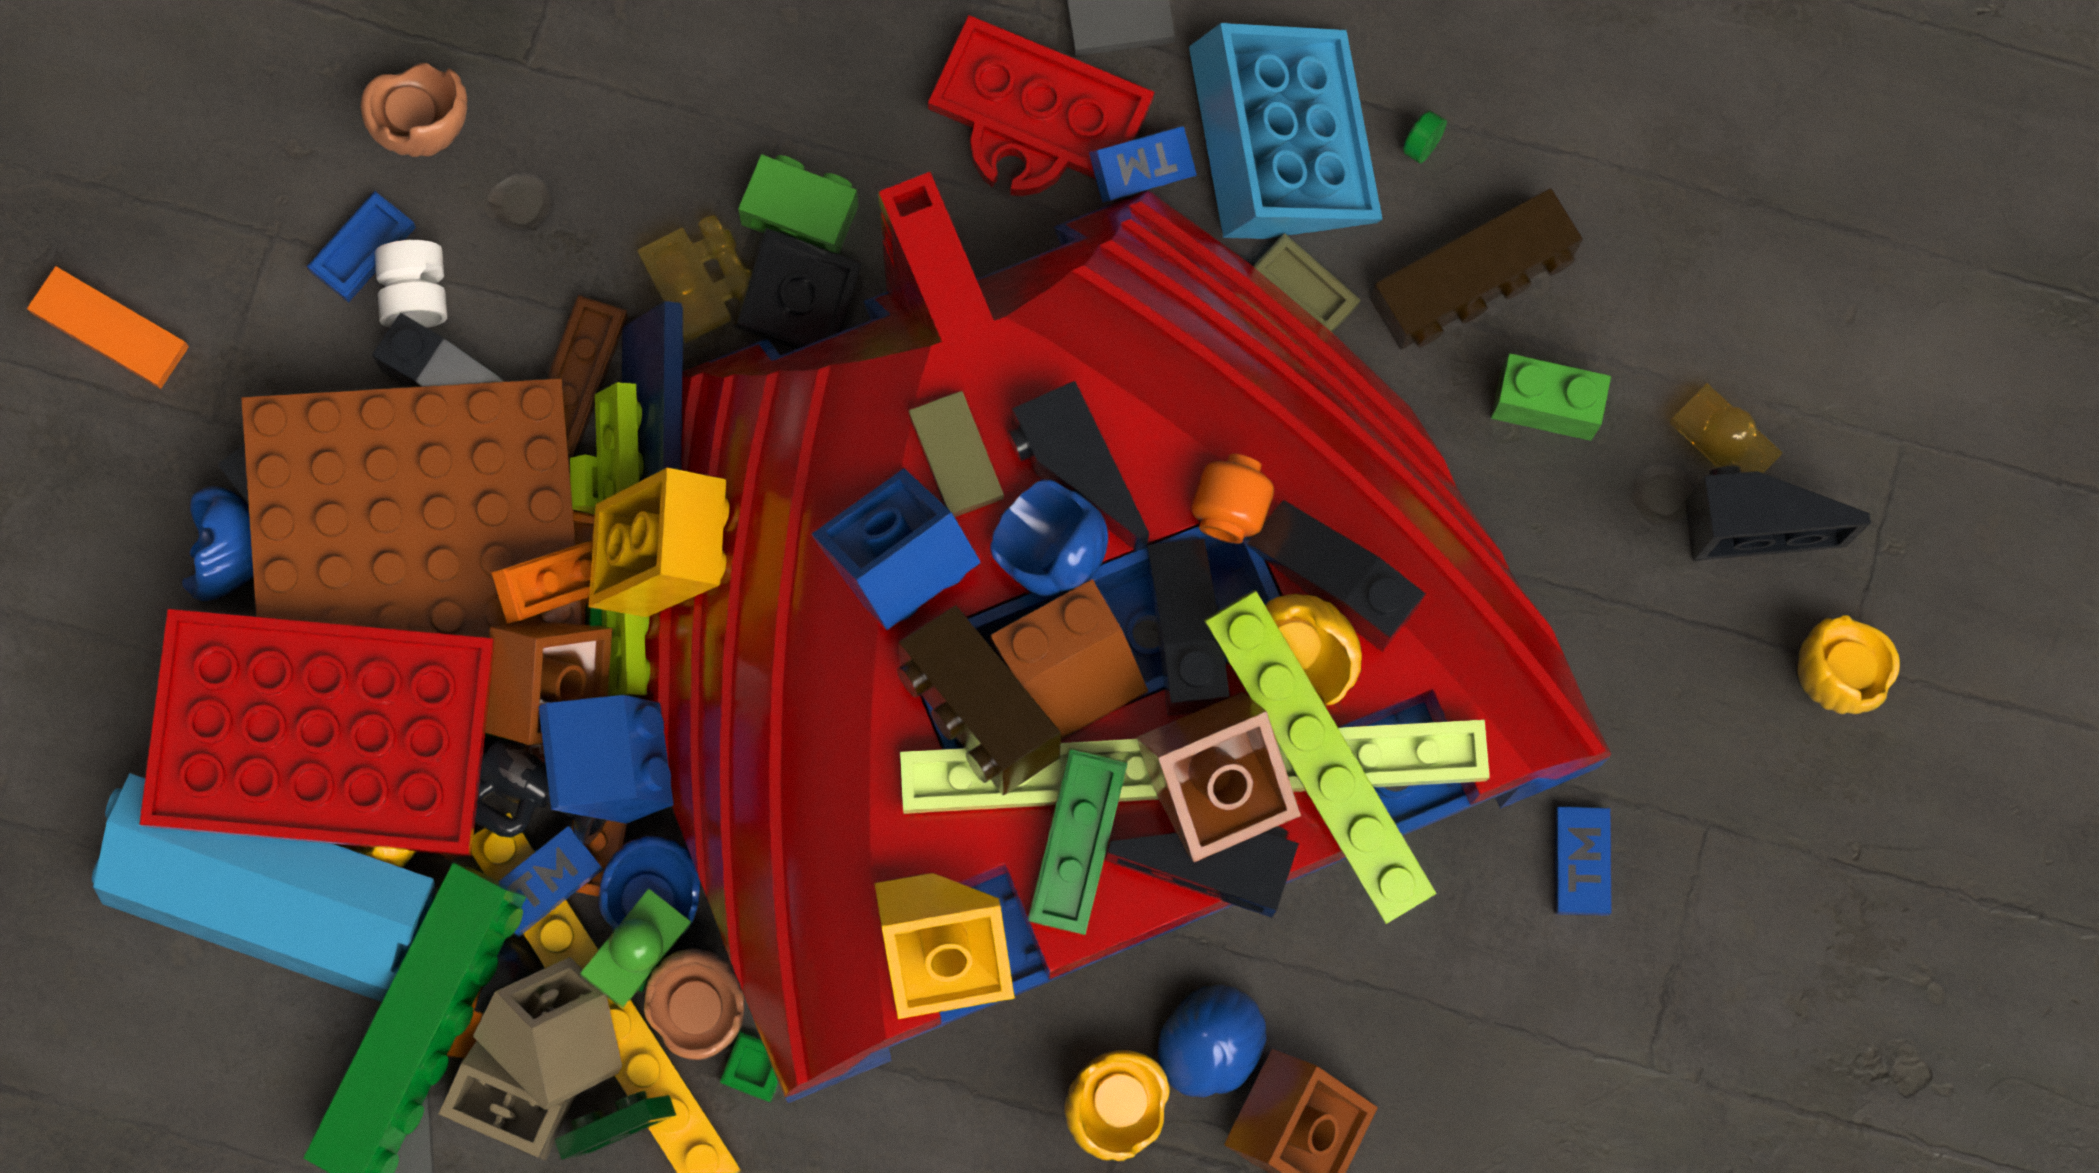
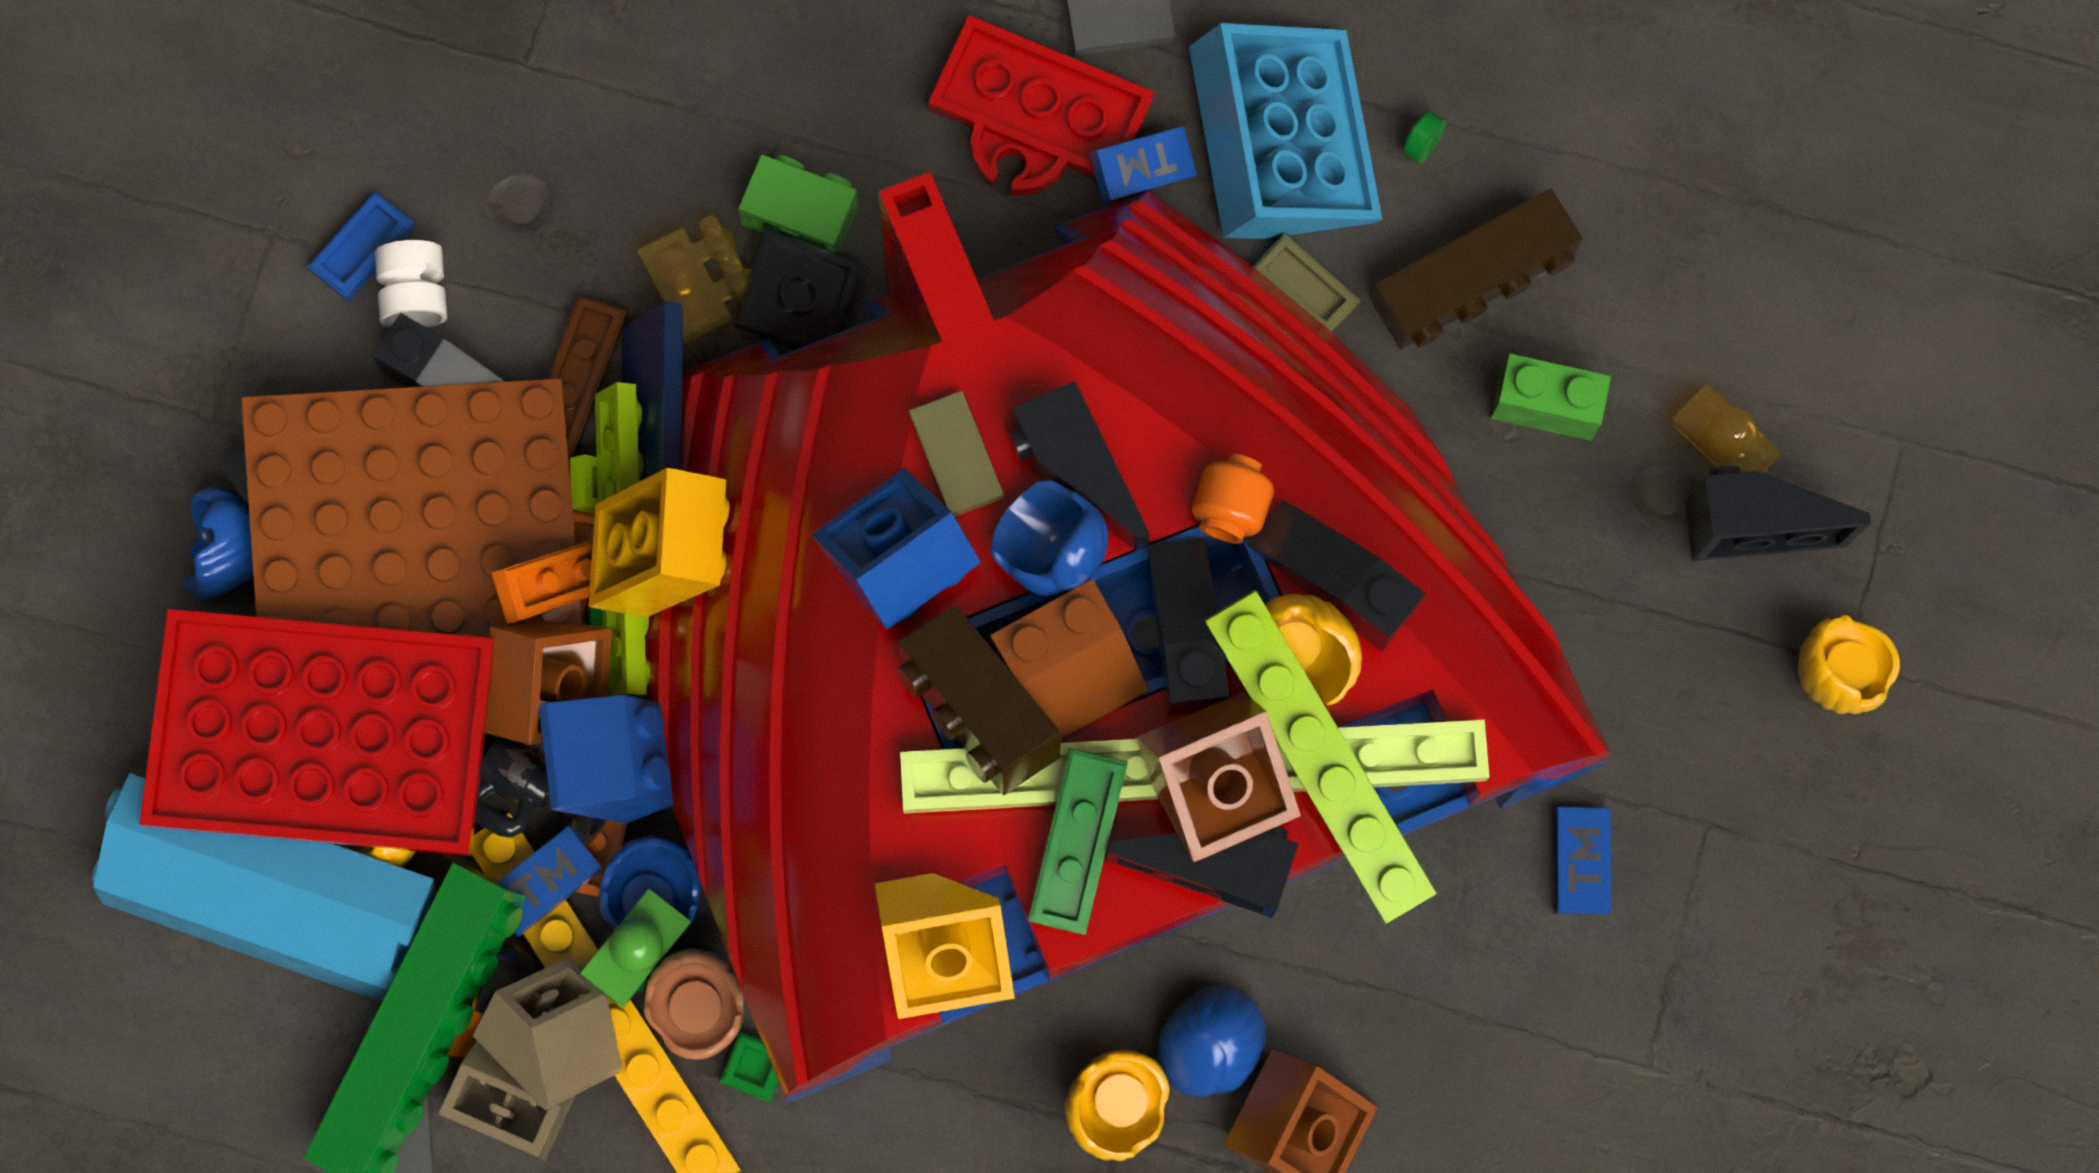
(108, 327): orange tile -> none
(415, 110): nougat piece -> none
(596, 1132): dark green plate -> none

